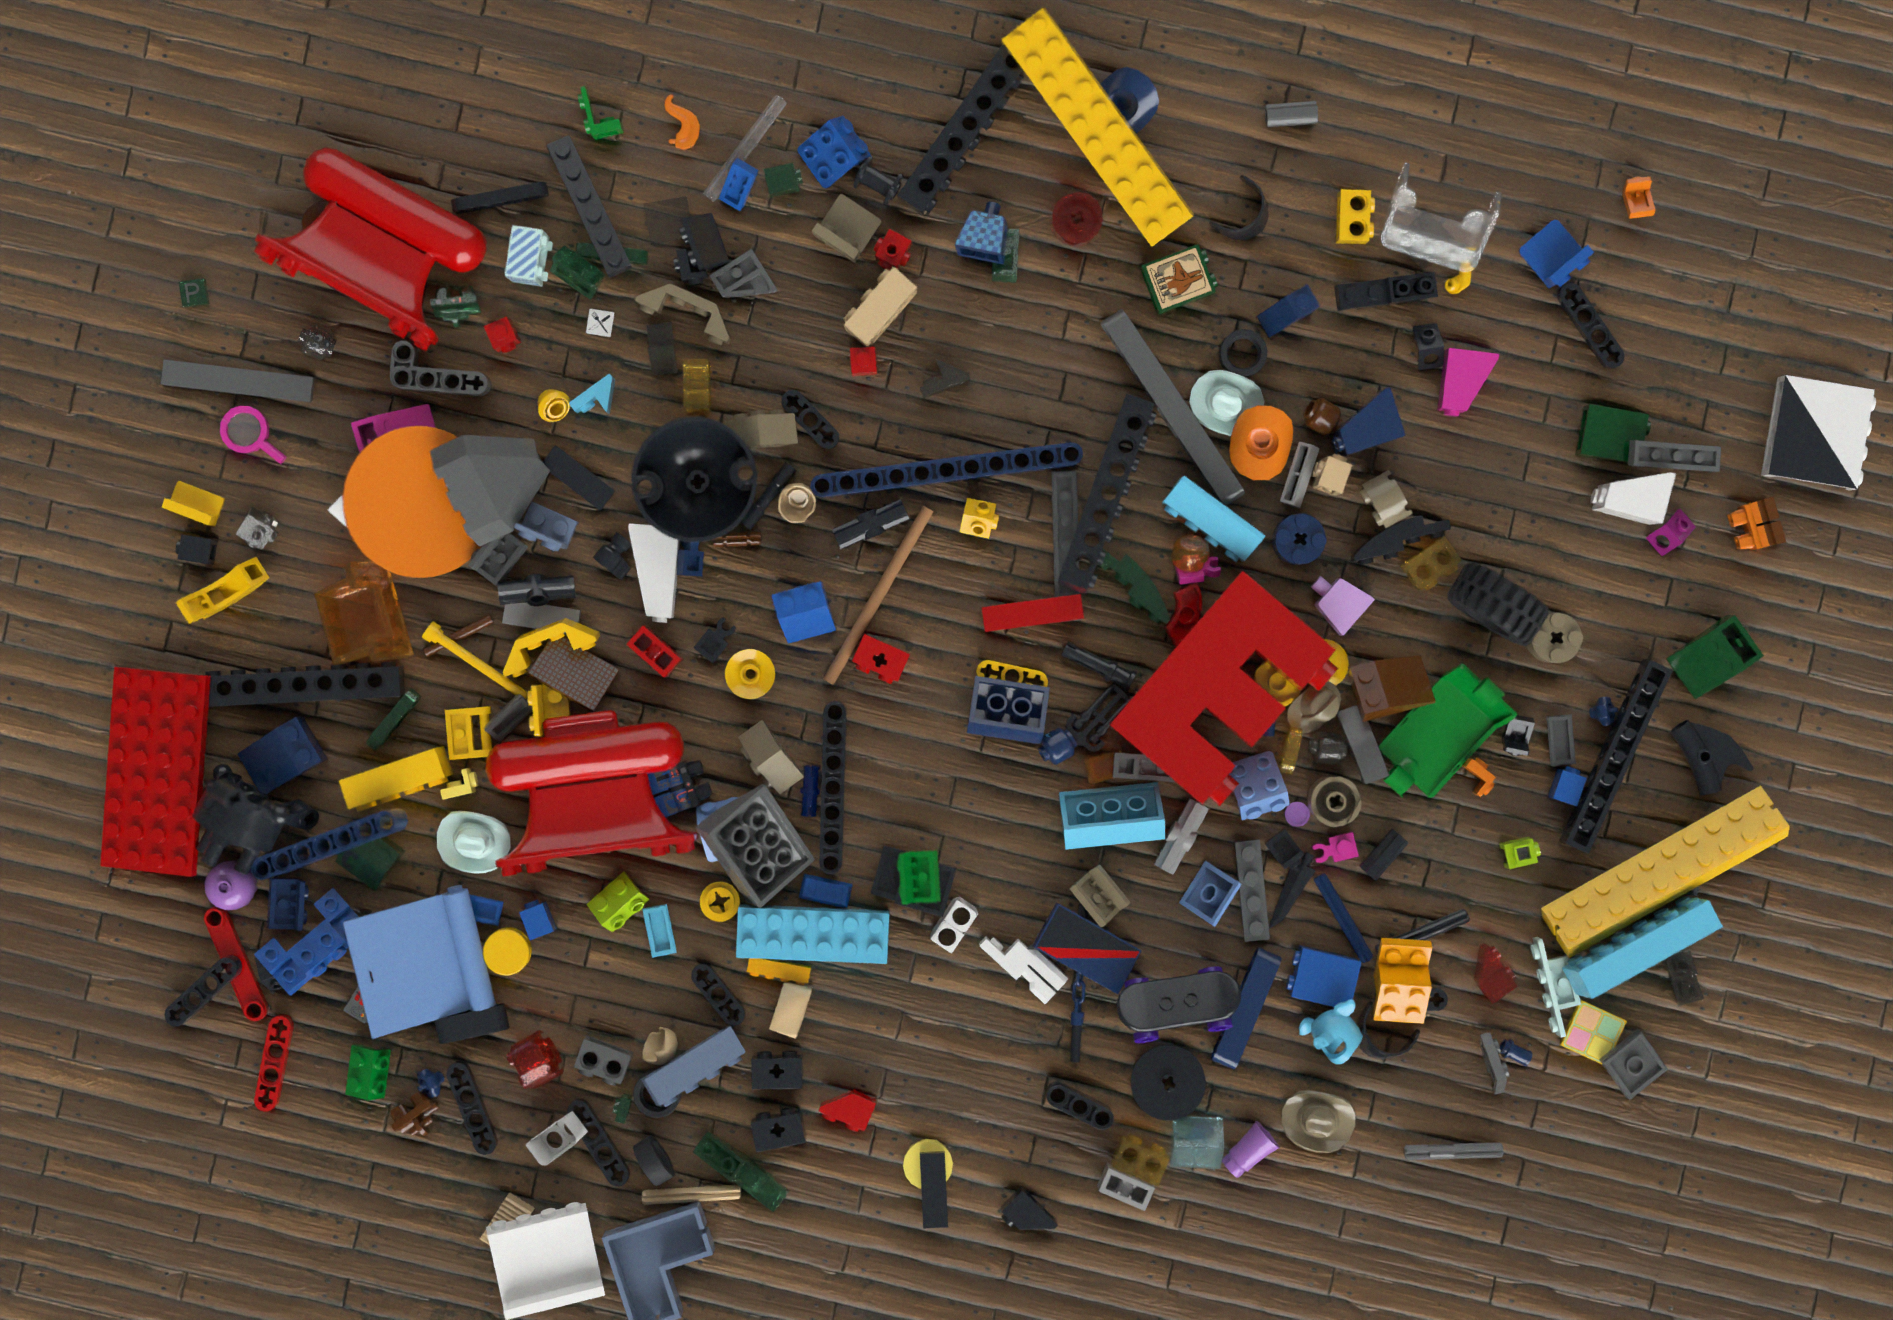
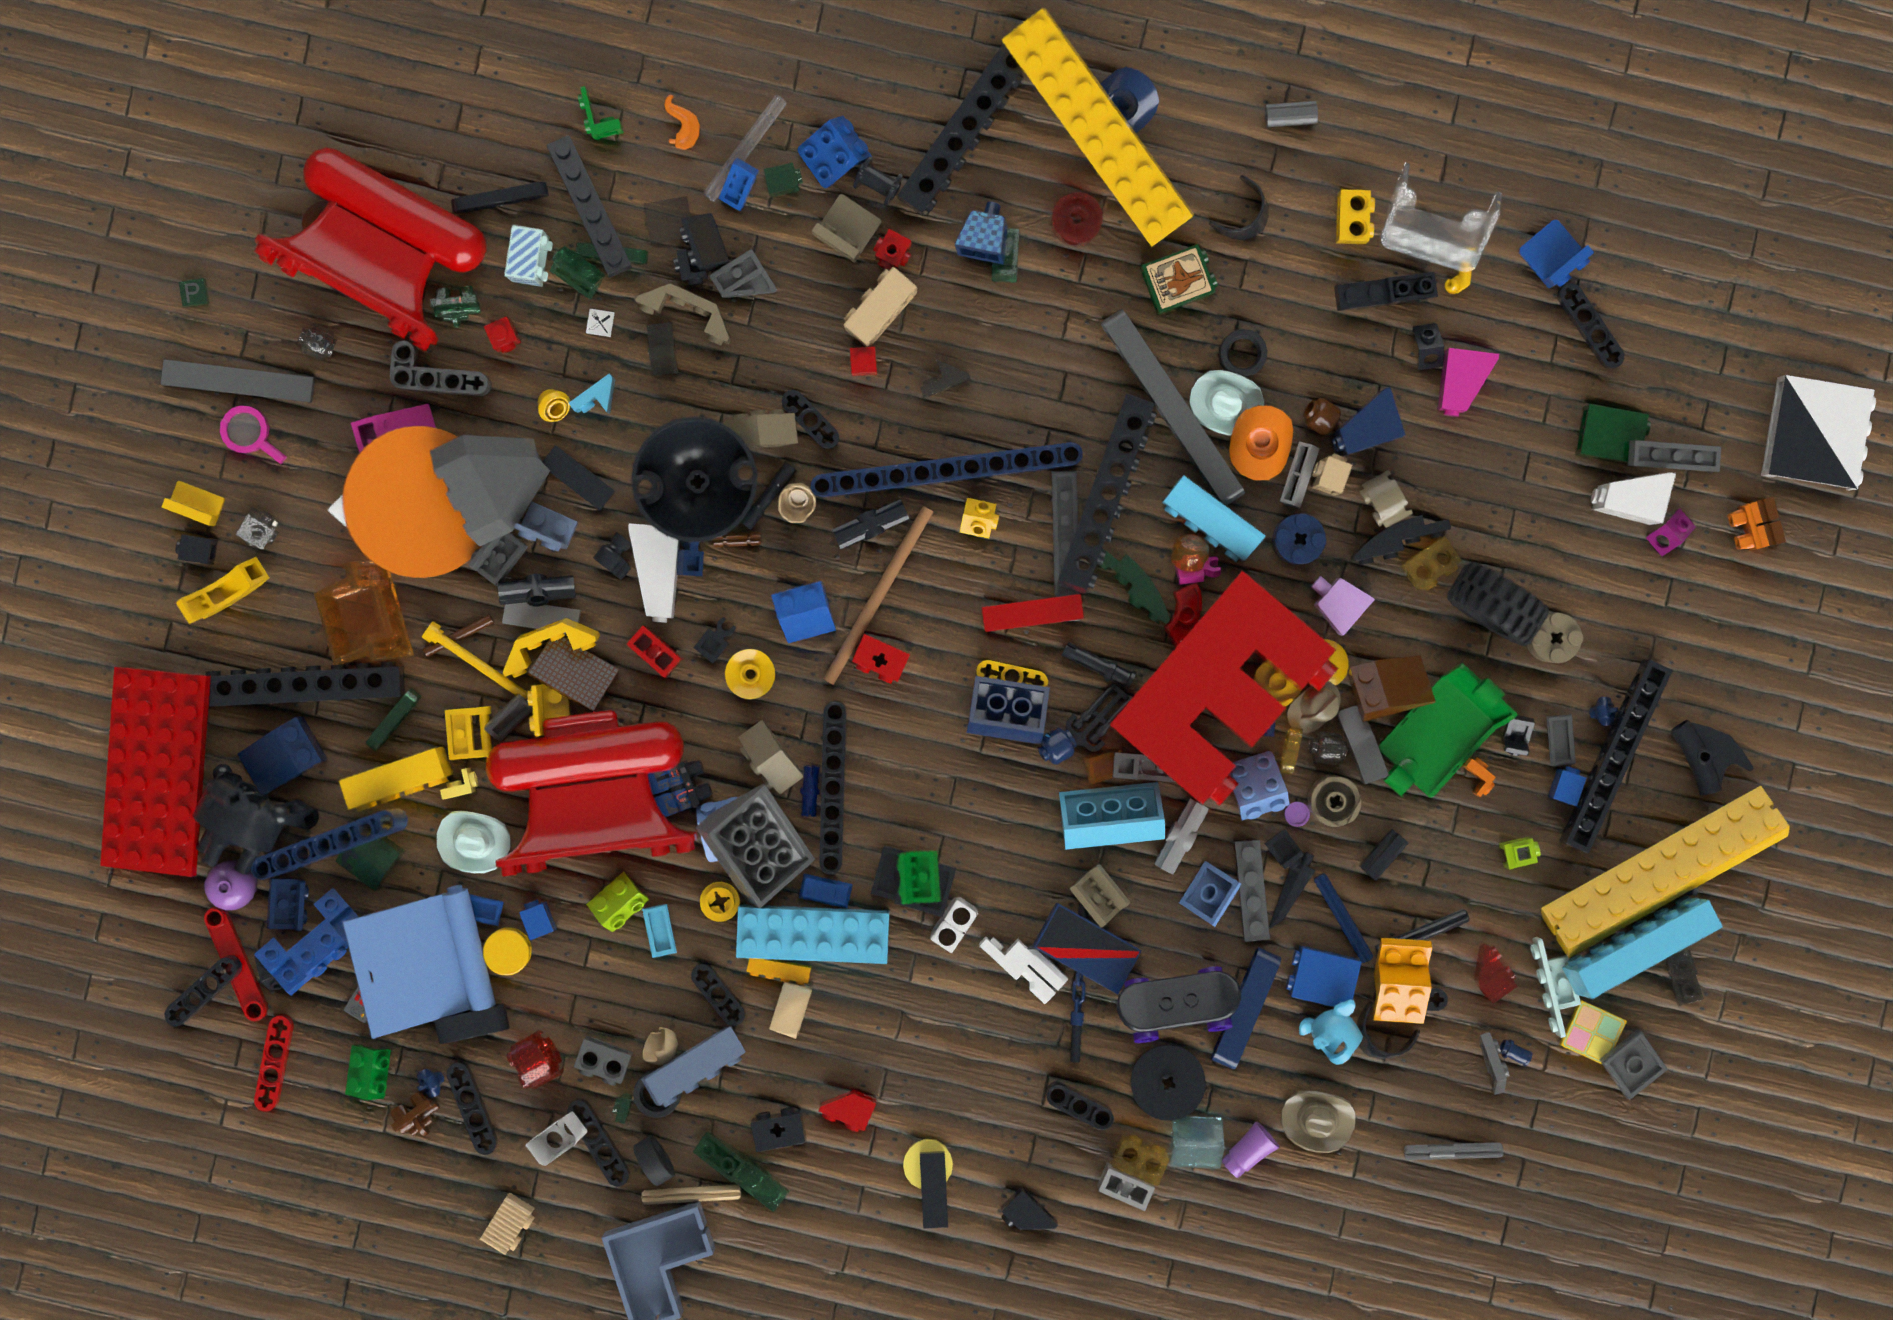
(545, 1260): white panel -> none
(696, 385): clear yellow brick -> none
(766, 1078): black brick -> none
(1288, 311): dark blue slope -> none
(1340, 848): dark pink plate -> none
(1638, 197): orange bracket -> none
(1714, 656): dark green slope -> none

